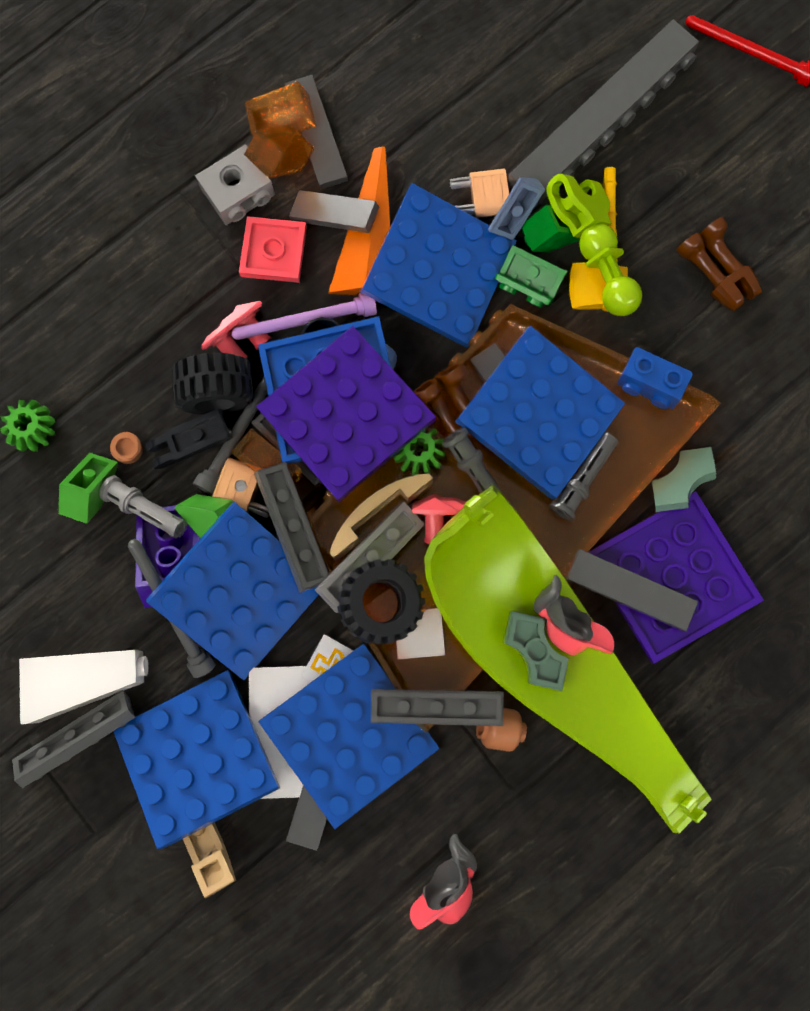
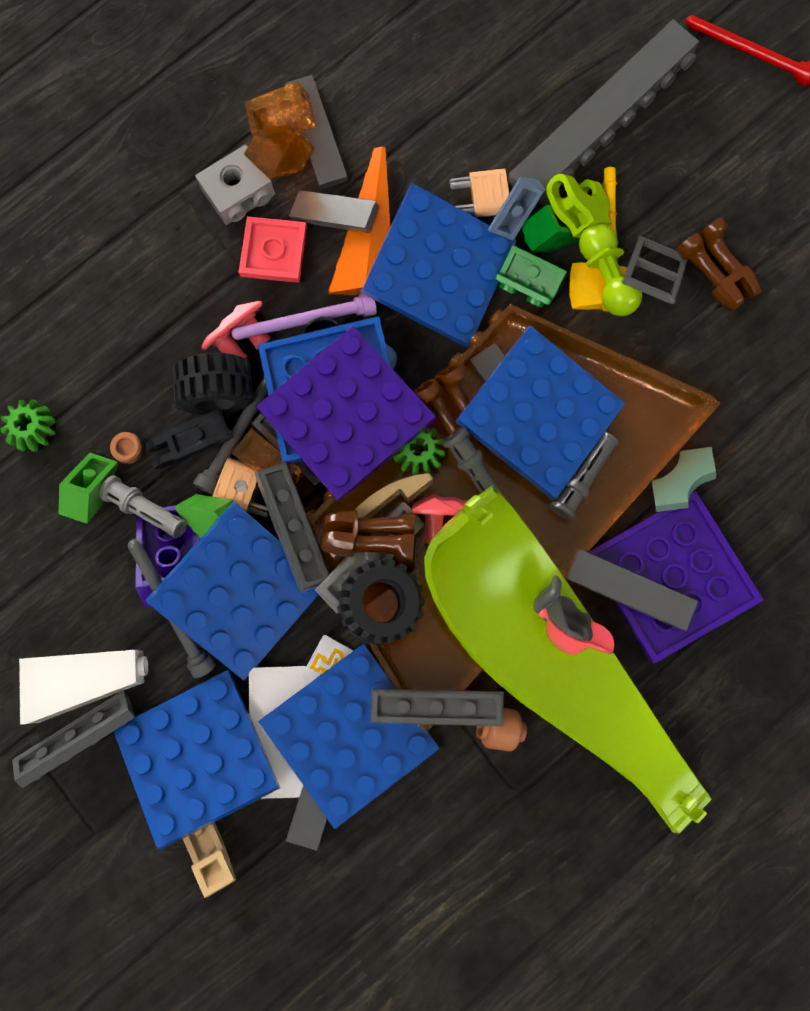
(344, 537): none -> reddish brown piece
(425, 640): white sticker -> none
(449, 890): dark grey hair -> none
(527, 636): sand green tile -> none
(635, 260): none -> dark grey window
(654, 379): blue bracket -> none

